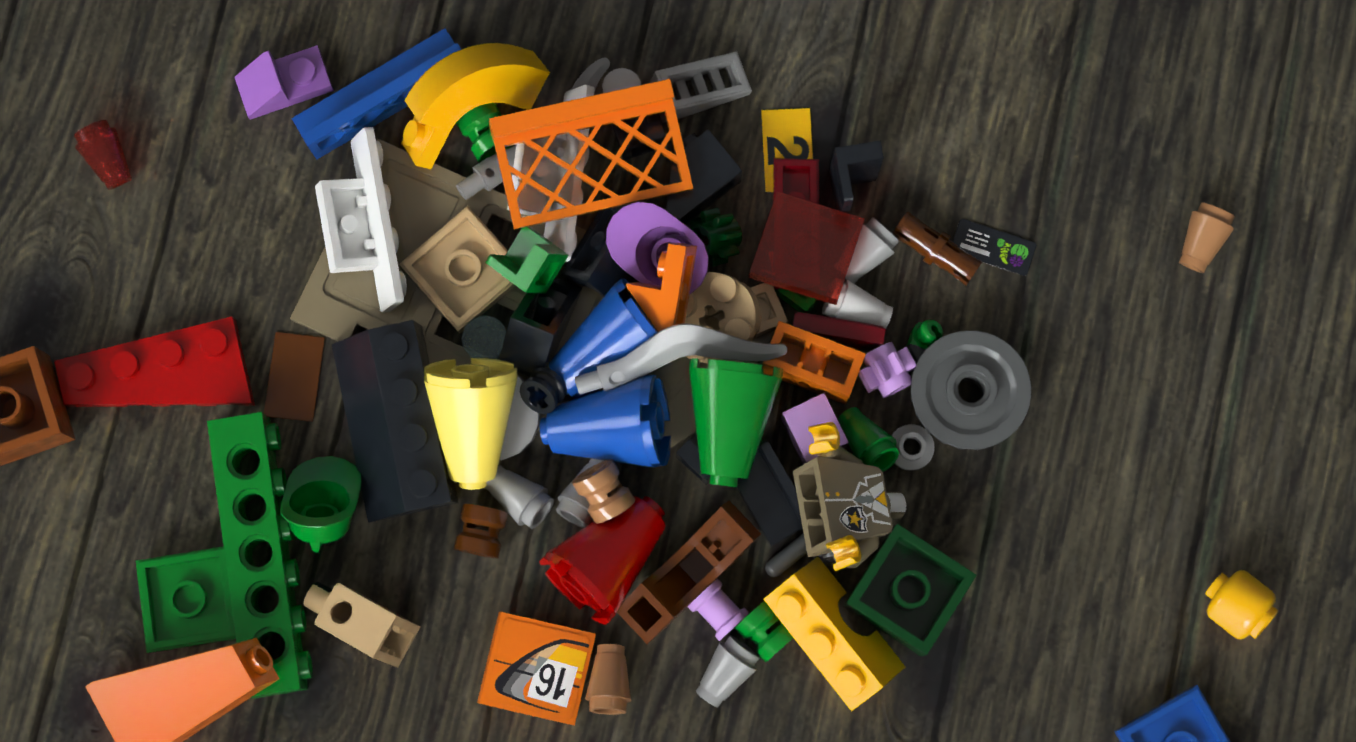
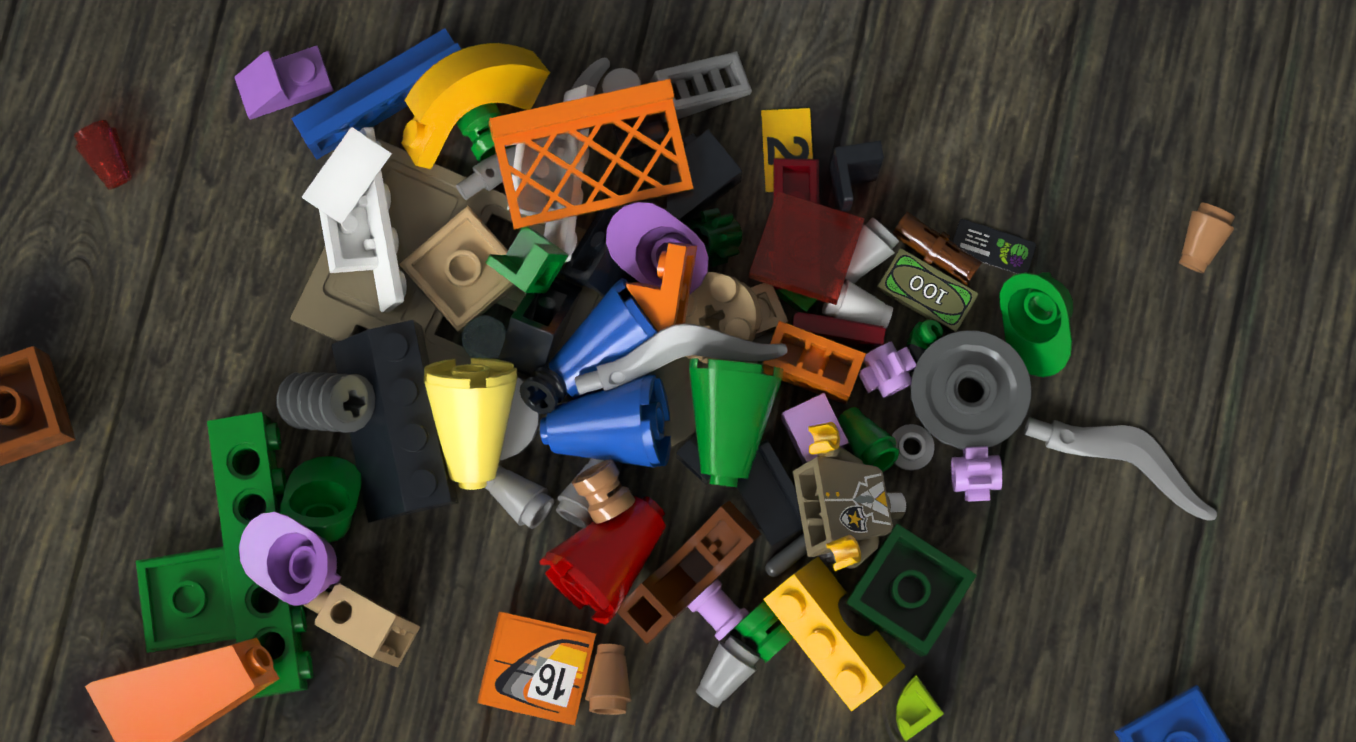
(173, 368): red wing -> none
(287, 558): none -> medium lavender piece
(294, 376): reddish brown sticker -> none
(326, 401): none -> dark grey piece
(346, 175): none -> white sticker
(479, 541): reddish brown wheel -> none
(915, 709): none -> lime tile
(927, 291): none -> olive tile
(976, 473): none -> lavender gear
(1037, 321): none -> green piece
(1123, 444): none -> light grey piece
(1241, 604): yellow head -> none

